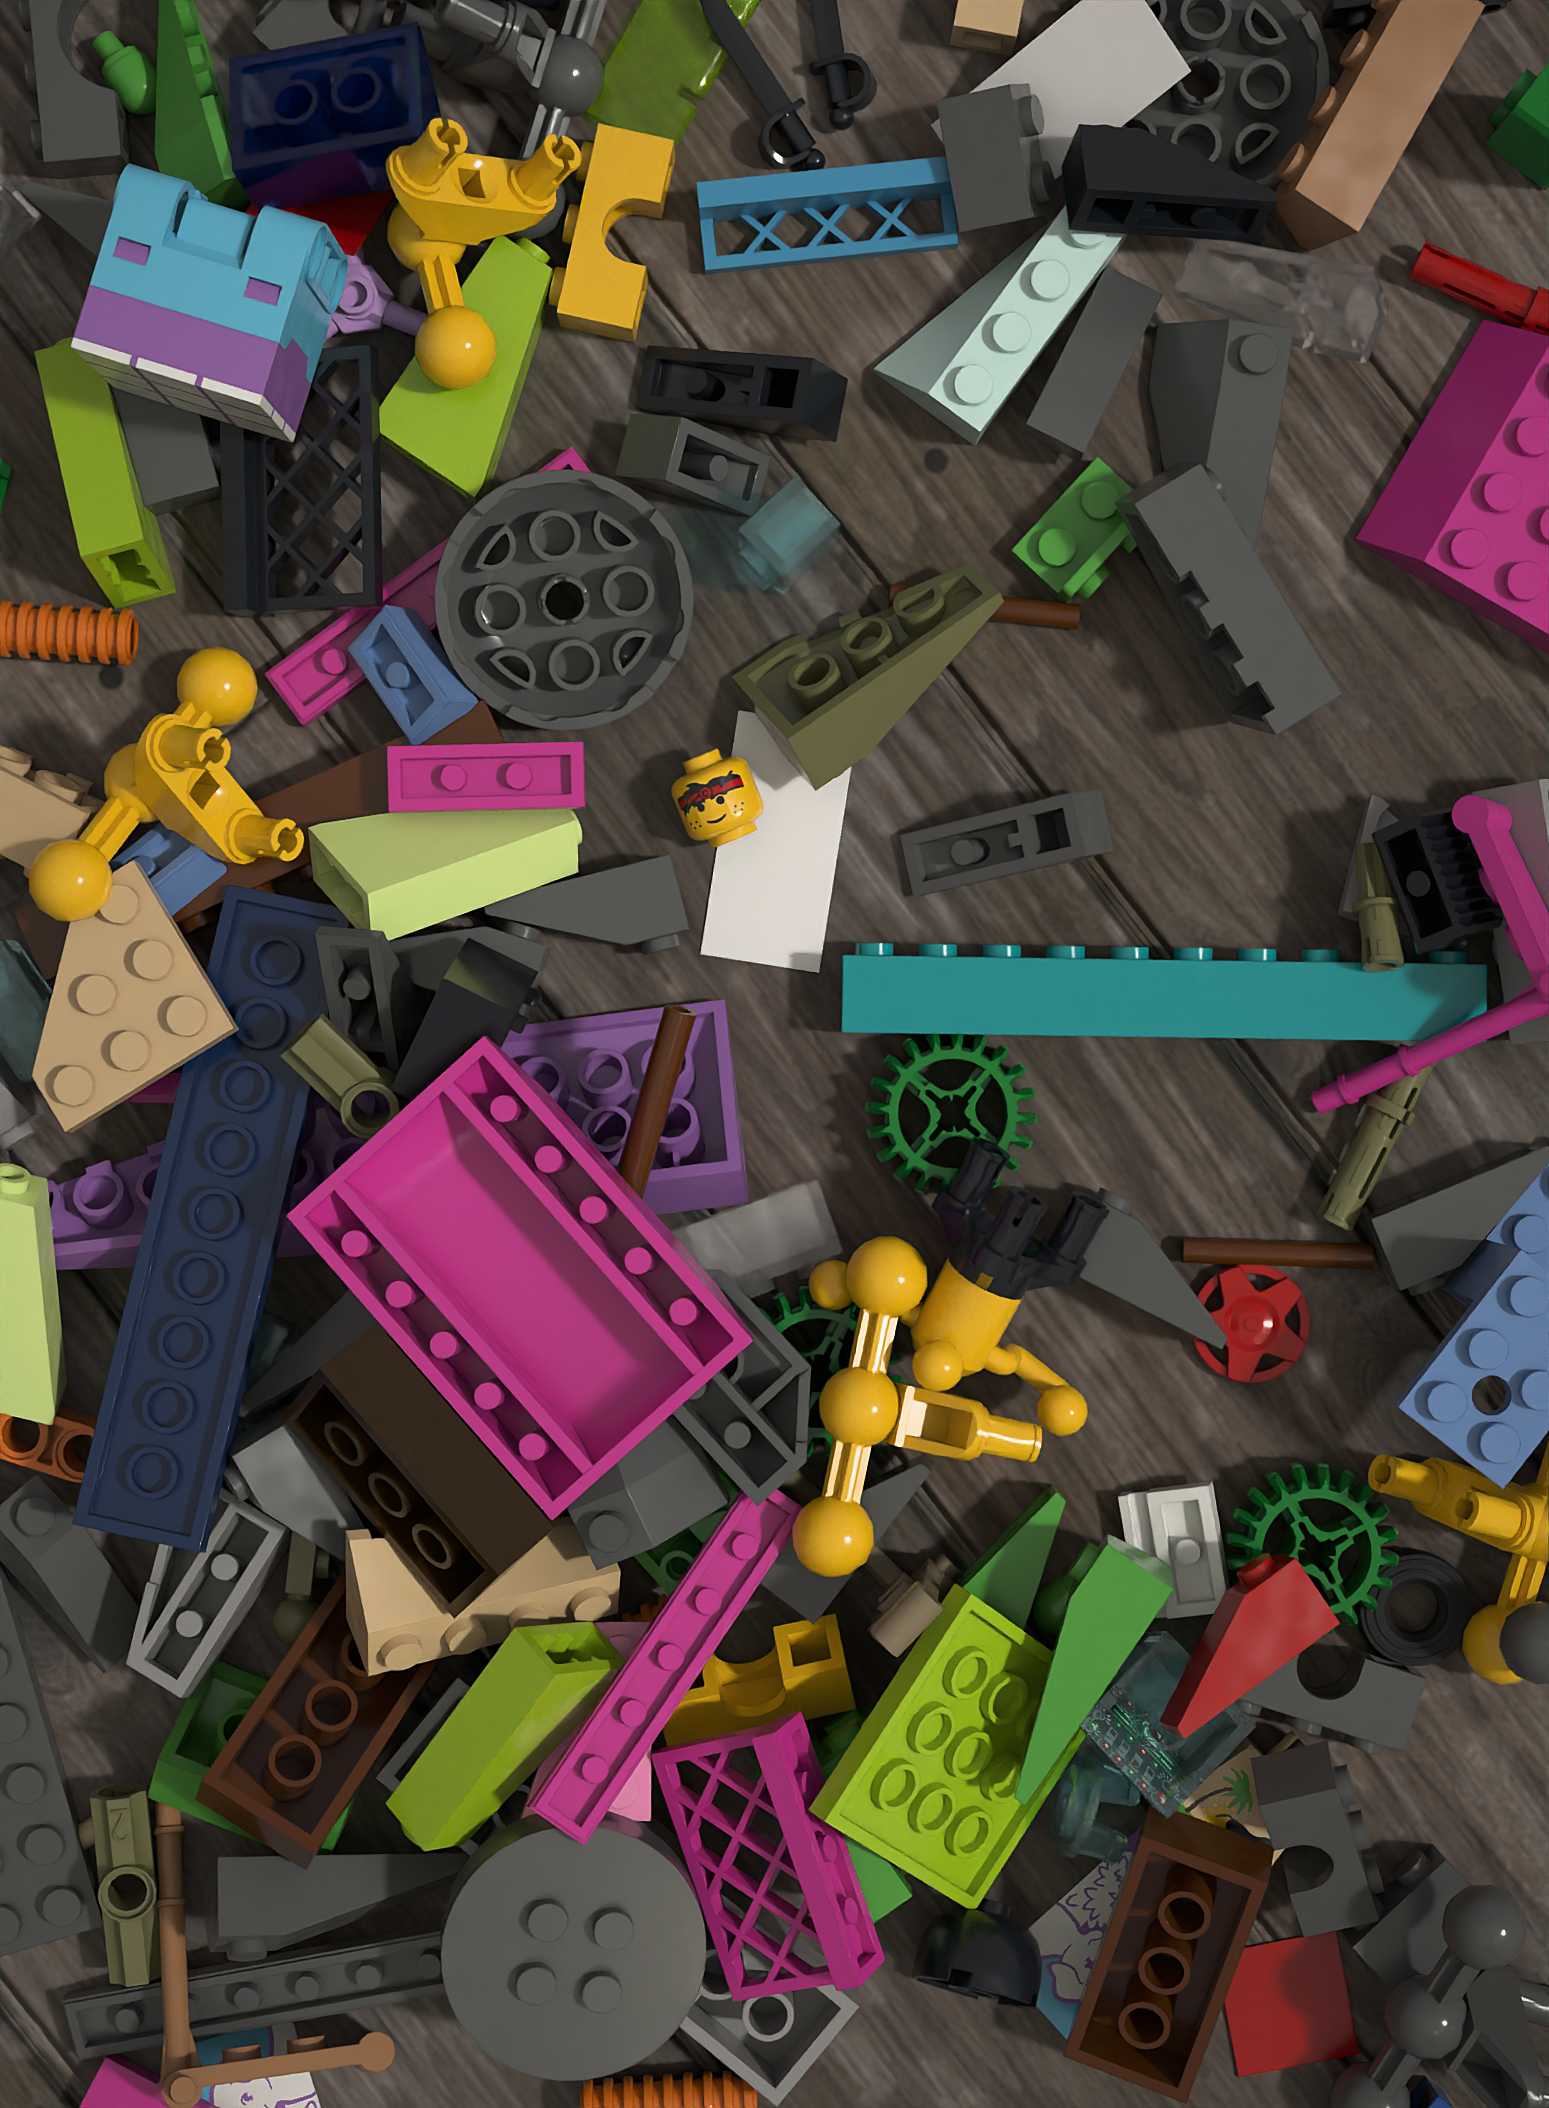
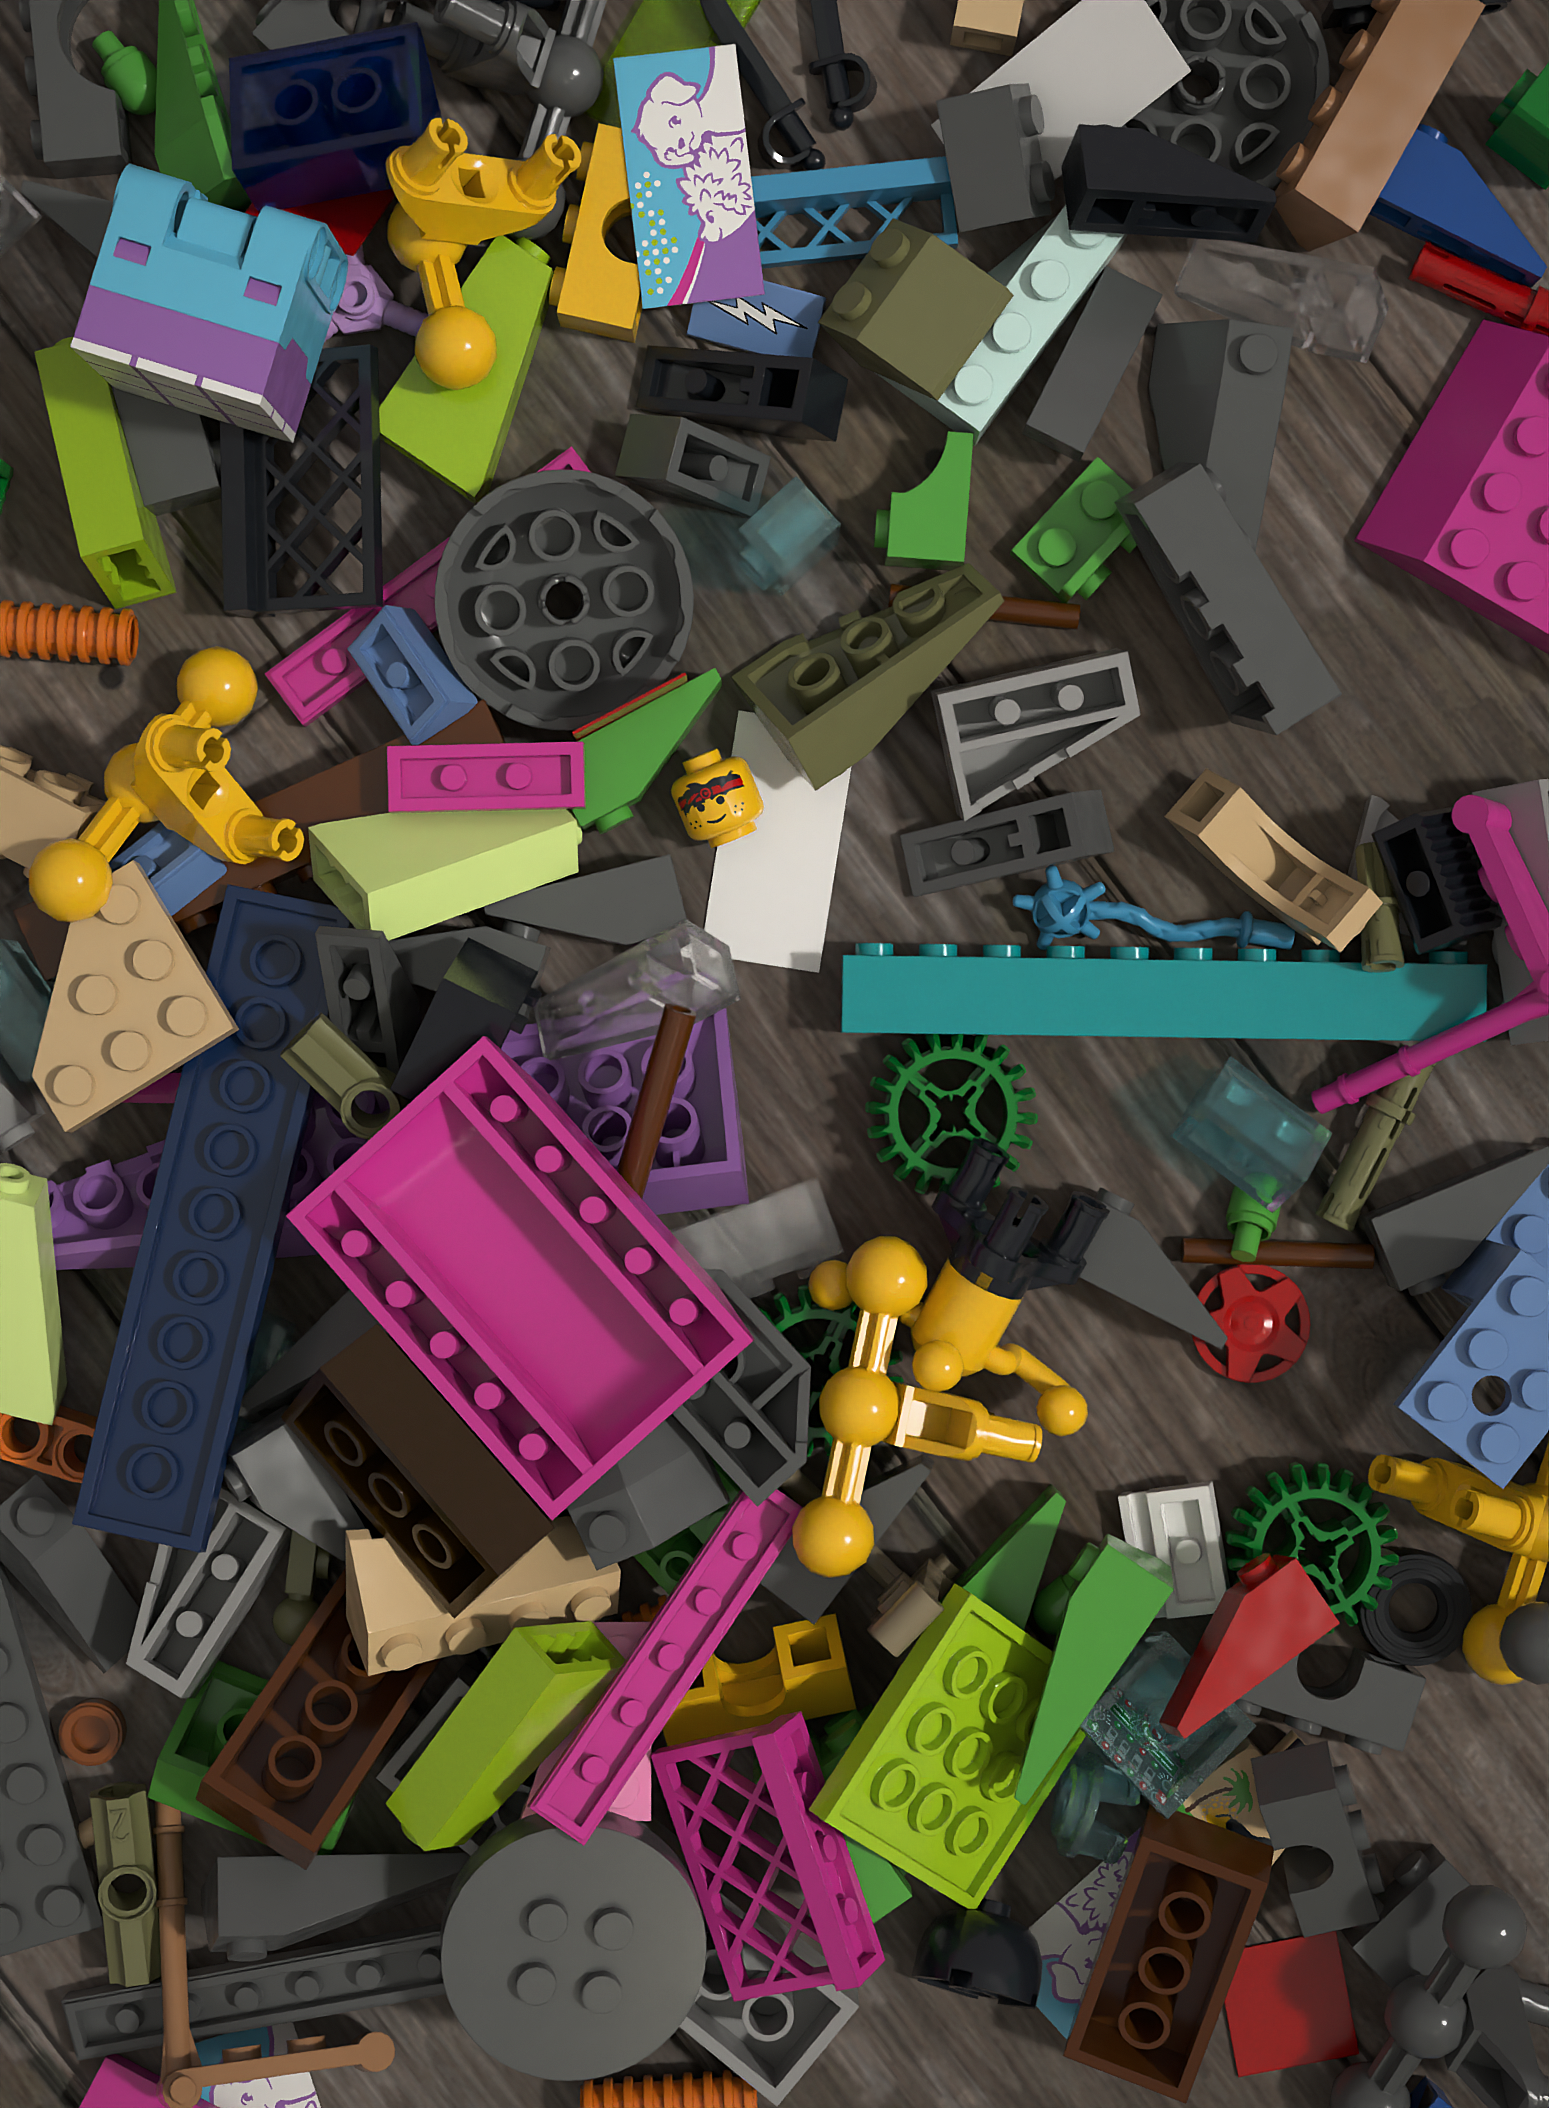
(92, 1731): none -> dark orange tile
(629, 992): none -> clear slope
(630, 707): none -> piece
(634, 750): none -> bright green slope
(689, 176): none -> sticker
(770, 324): none -> medium blue slope
(914, 309): none -> olive slope
(930, 521): none -> bright green arch
(1025, 721): none -> light grey wedge
(1065, 908): none -> dark azure piece
(1249, 1224): none -> bright green cylinder
(1251, 1134): none -> clear light blue brick
(1271, 864): none -> tan arch
(1446, 202): none -> blue slope

